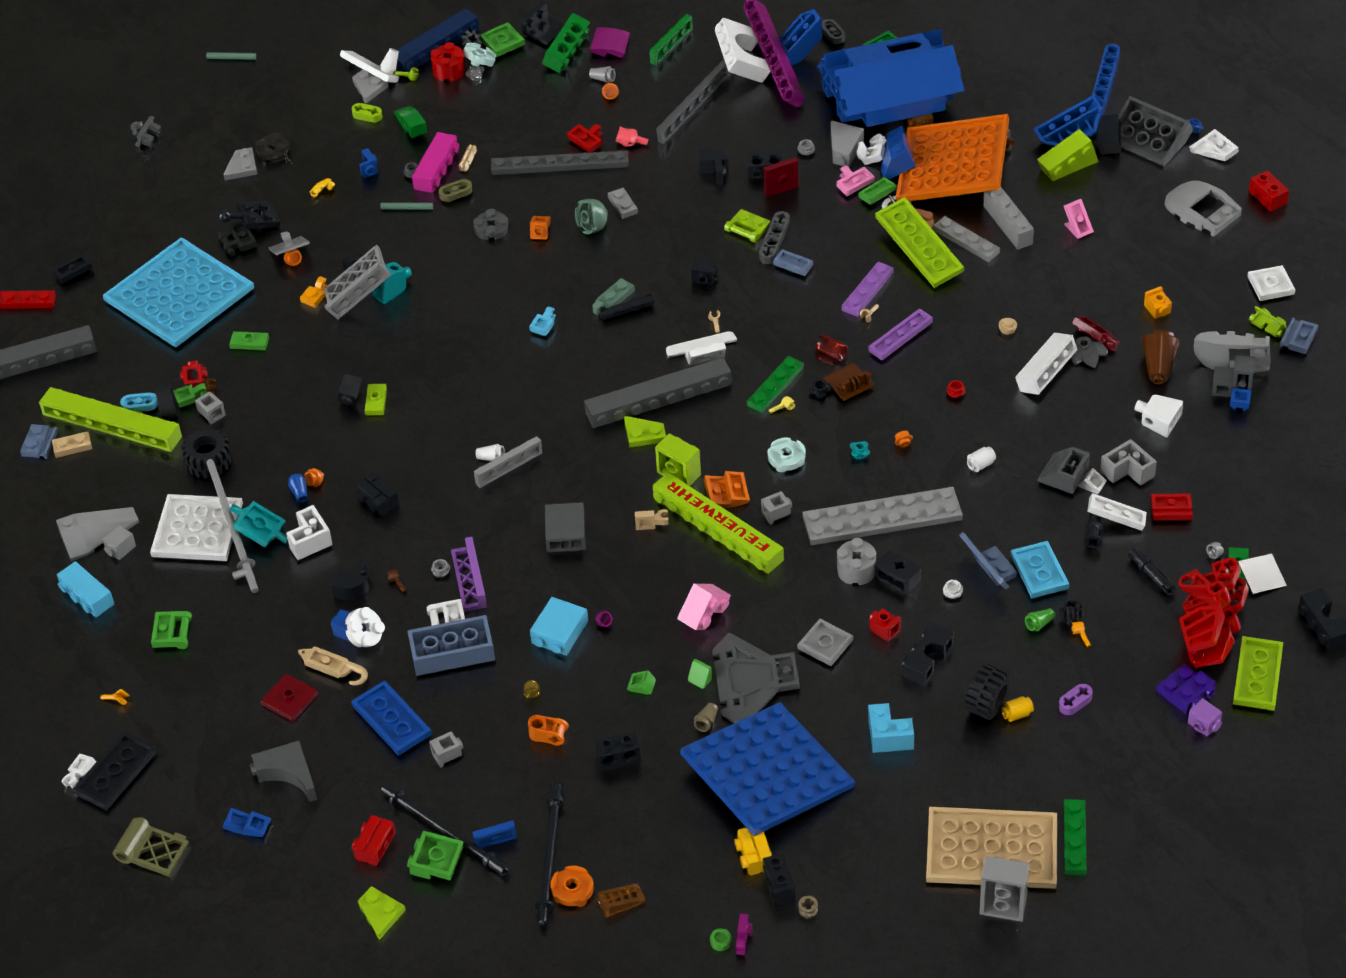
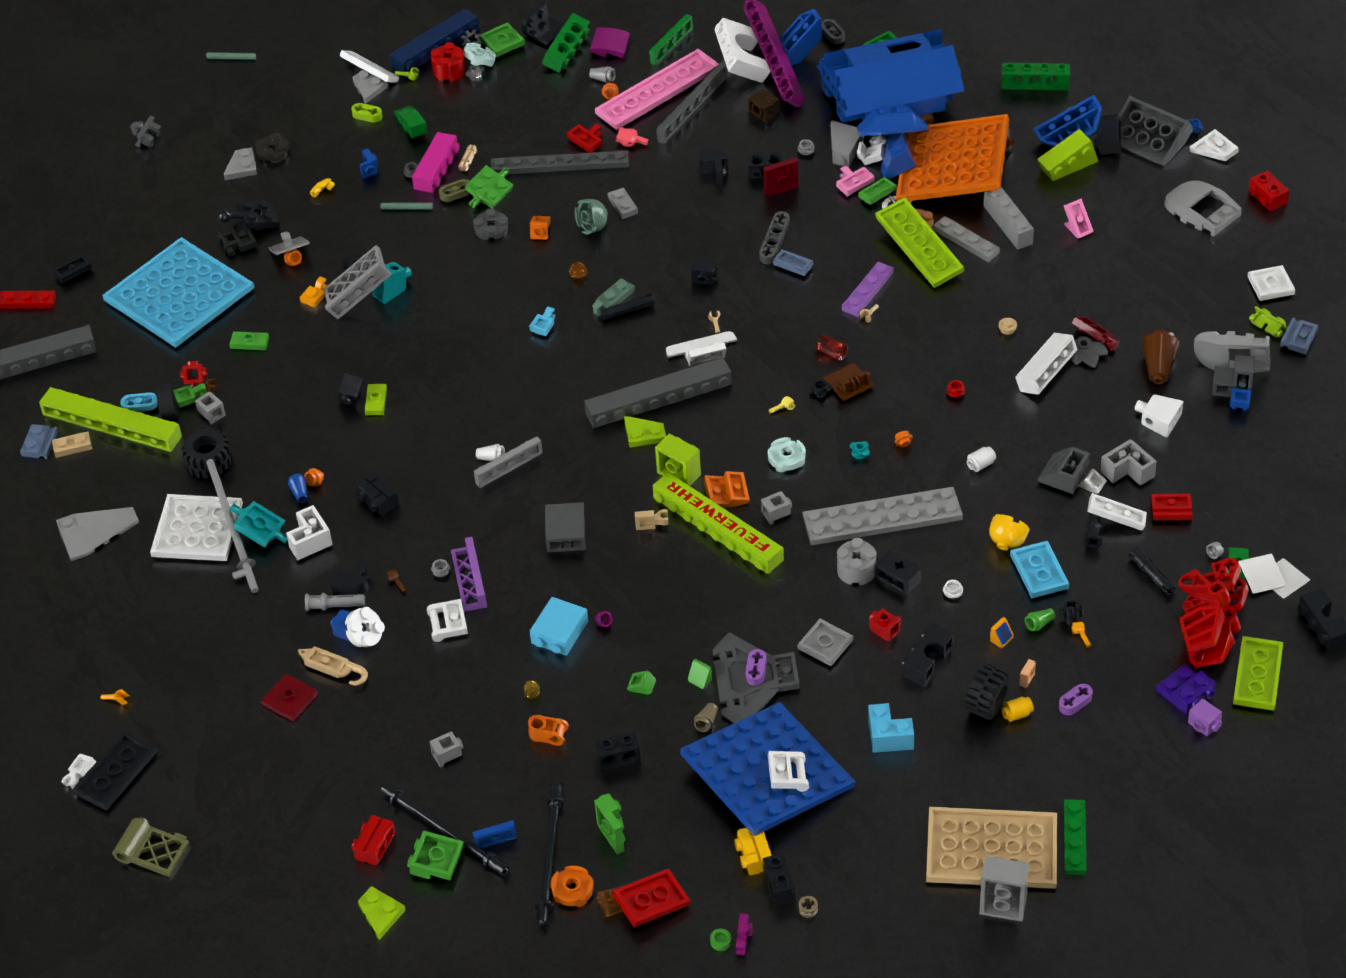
(85, 589): medium azure brick -> none
(119, 542): light grey brick -> none
(165, 626): bright green plate -> none
(246, 824): blue slope -> none
(284, 764): dark grey arch -> none
(328, 601): none -> light grey pin
(390, 61): white cone -> none
(391, 718): blue plate -> none
(451, 645): sand blue brick -> none
(489, 187): none -> bright green plate
(578, 270): none -> clear orange plate
(610, 821): none -> bright green plate
(651, 897): none -> red plate
(656, 89): none -> bright pink plate
(701, 604): bright pink brick -> none
(748, 225): lime plate -> none
(751, 667): none -> medium lavender beam
(763, 105): none -> dark brown head
(775, 384): green plate -> none
(781, 770): none -> white plate
(891, 121): none -> blue wedge
(900, 334): medium lavender plate -> none
(992, 562): sand blue plate -> none
(1001, 633): none -> slope
(1007, 533): none -> yellow cylinder
(1027, 673): none -> light nougat tile
(1035, 76): none -> green brick
(1106, 75): blue beam -> none
(1157, 302): light orange brick -> none
(1293, 578): none -> white sticker

